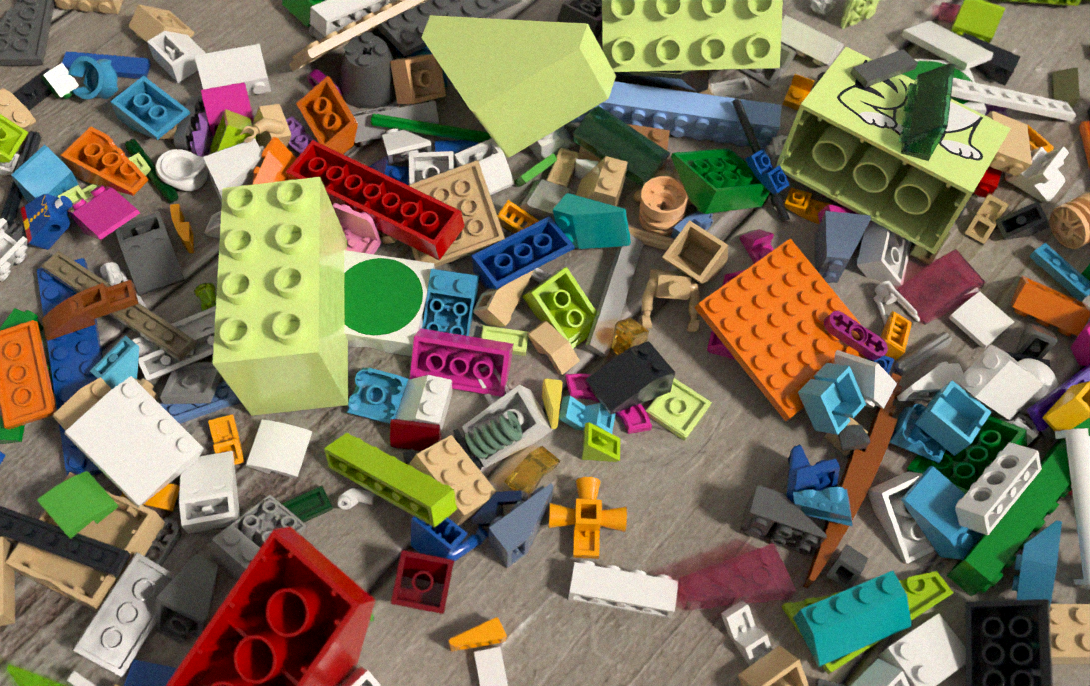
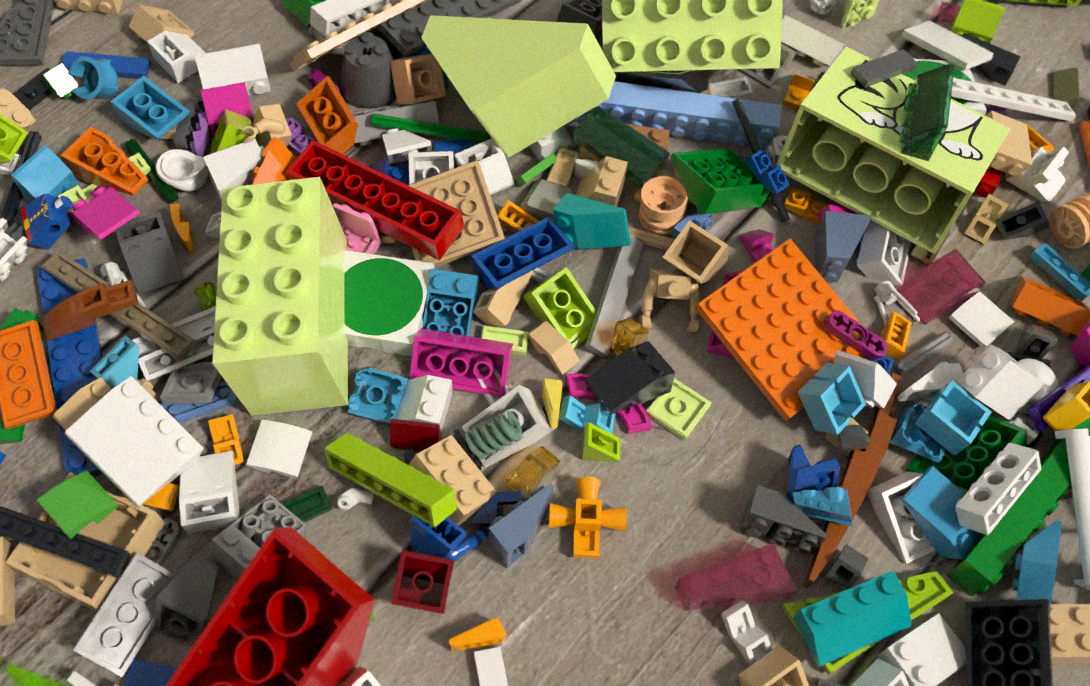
(623, 589): white brick -> none

